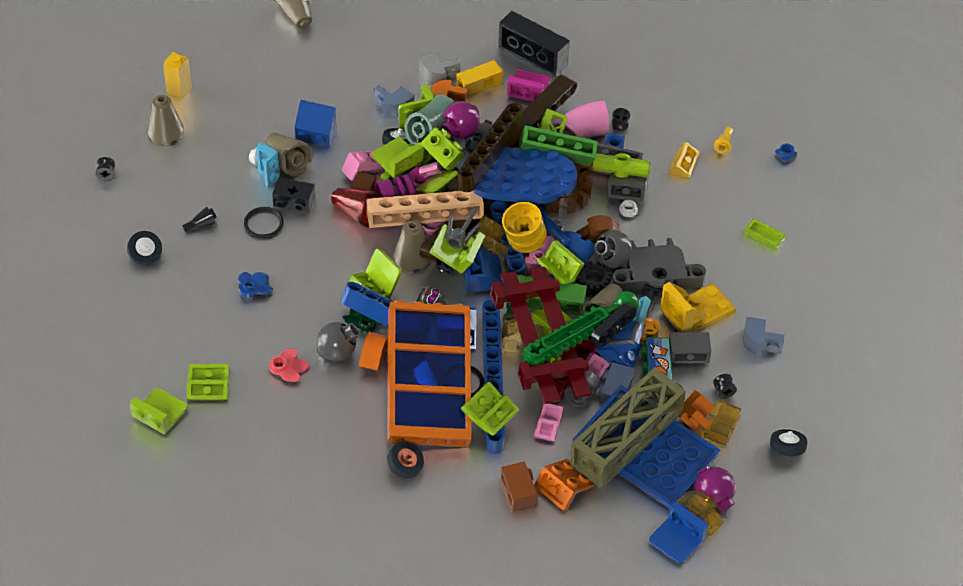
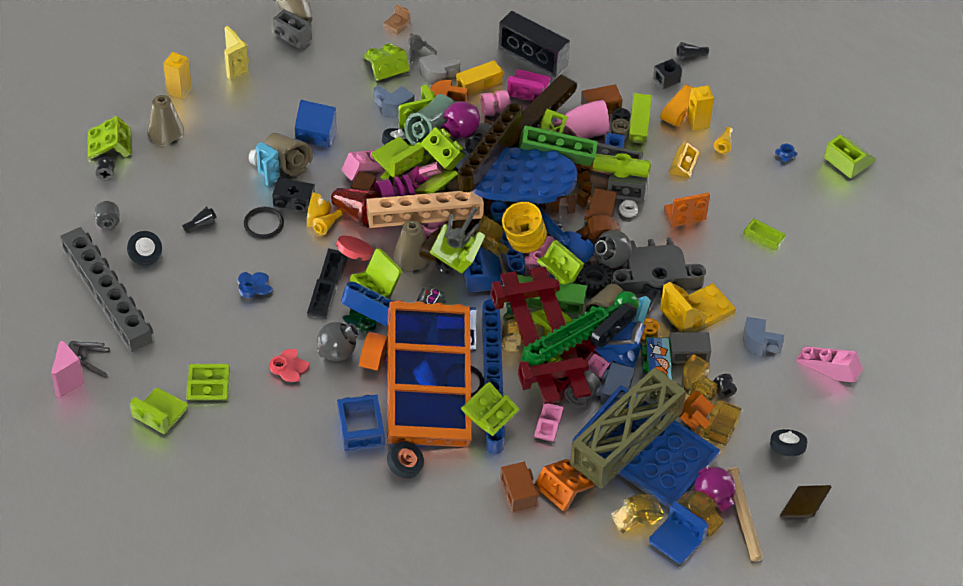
(66, 370): none -> bright pink slope
(81, 350): none -> dark grey plant
(106, 289): none -> dark grey brick
(107, 215): none -> dark grey head
(108, 135): none -> lime bracket
(235, 54): none -> light yellow bracket
(292, 28): none -> dark grey brick
(317, 208): none -> yellow brick
(324, 223): none -> yellow cone
(327, 283): none -> black slope
(354, 247): none -> coral tile
(361, 438): none -> blue window
(387, 61): none -> lime bracket
(398, 20): none -> medium nougat bracket
(416, 44): none -> dark grey plant
(501, 100): none -> bright pink wheel
(601, 203): none -> dark orange brick
(609, 94): none -> dark orange brick
(621, 127): none -> dark tan wheel
(637, 509): none -> clear yellow brick
(640, 118): none -> lime slope
(667, 73): none -> black brick
(677, 108): none -> light orange beam
(687, 50): none -> black cone
(687, 209): none -> orange bracket
(695, 378): none -> clear yellow brick
(700, 107): none -> yellow brick
(745, 518): none -> tan axle
(805, 501): none -> dark brown piece
(837, 364): none -> bright pink slope
(848, 156): none -> lime slope

